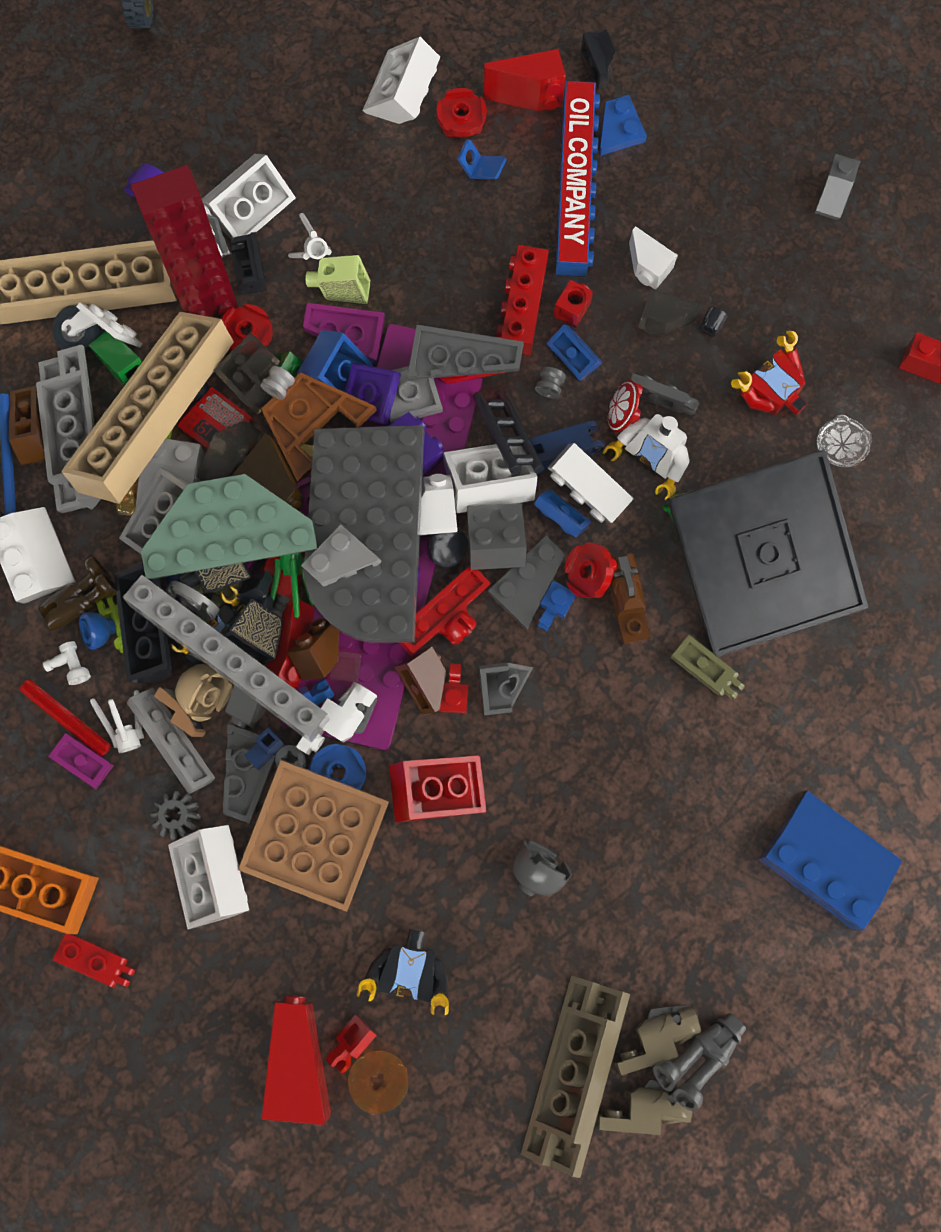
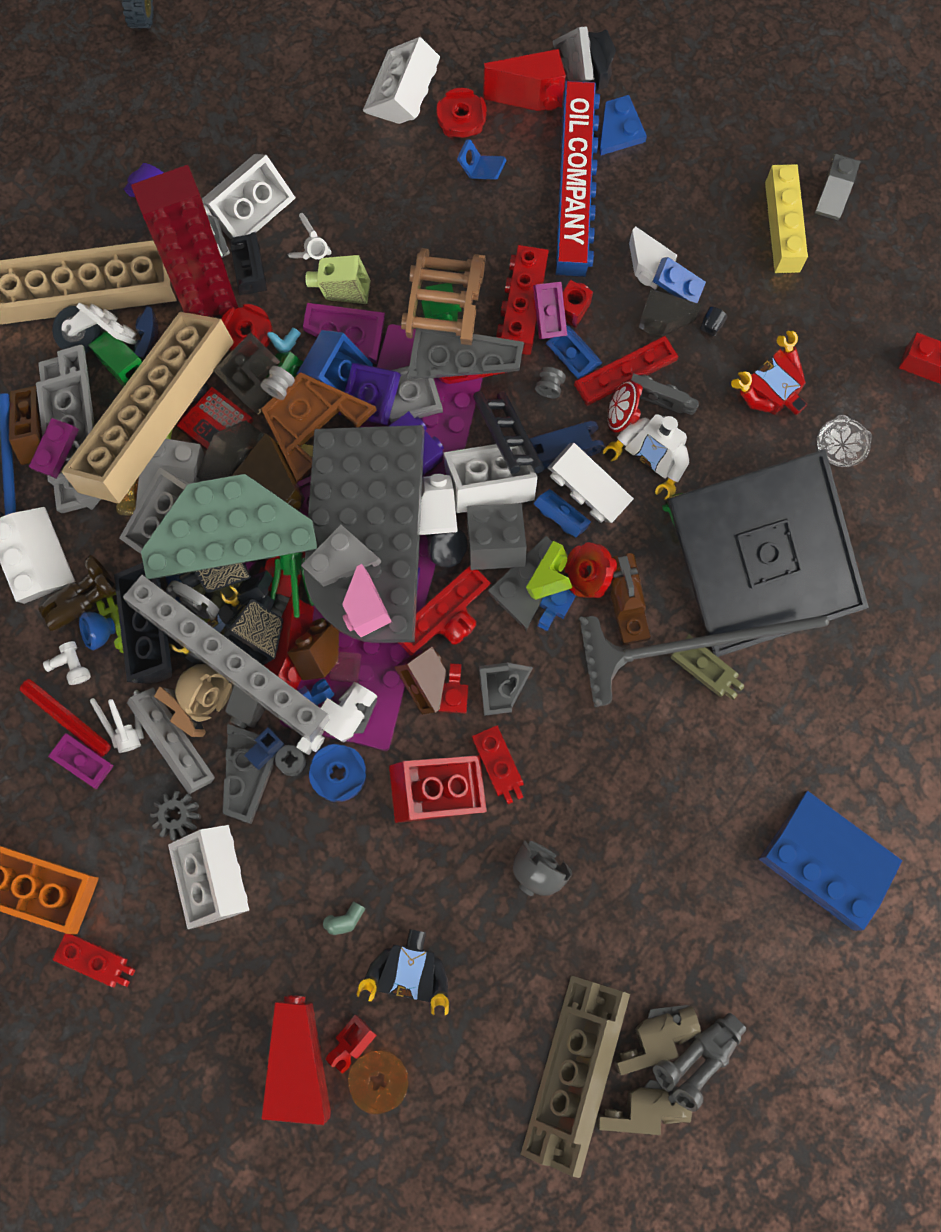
(53, 448): none -> magenta plate
(148, 331): none -> dark blue slope
(287, 343): none -> medium azure animal
(313, 835): medium nougat plate -> none
(344, 923): none -> sand green arm
(364, 605): none -> bright pink slope
(440, 310): none -> green brick
(470, 279): none -> medium nougat fence
(498, 763): none -> red hinge
(546, 578): none -> lime slope
(550, 310): none -> magenta plate
(576, 54): none -> light grey wing
(606, 659): none -> dark grey piece
(640, 362): none -> red tile
(678, 280): none -> plate
(786, 219): none -> light yellow brick

